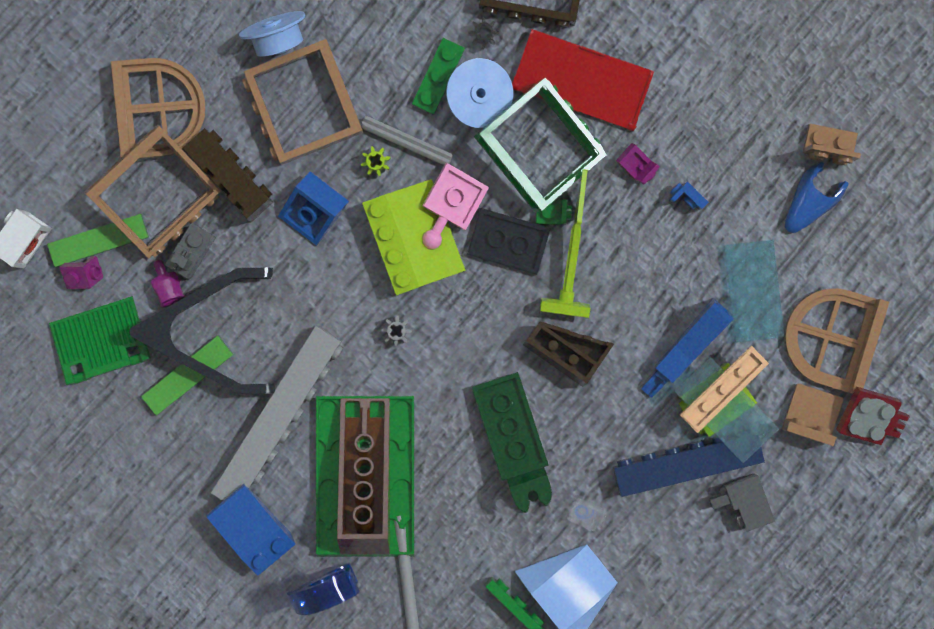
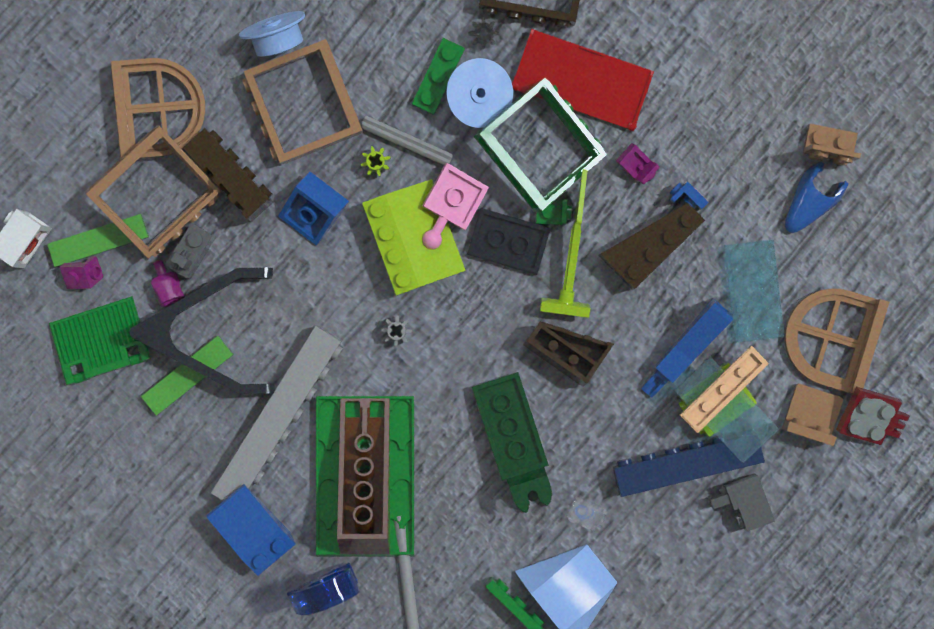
(645, 250): none -> dark brown wedge

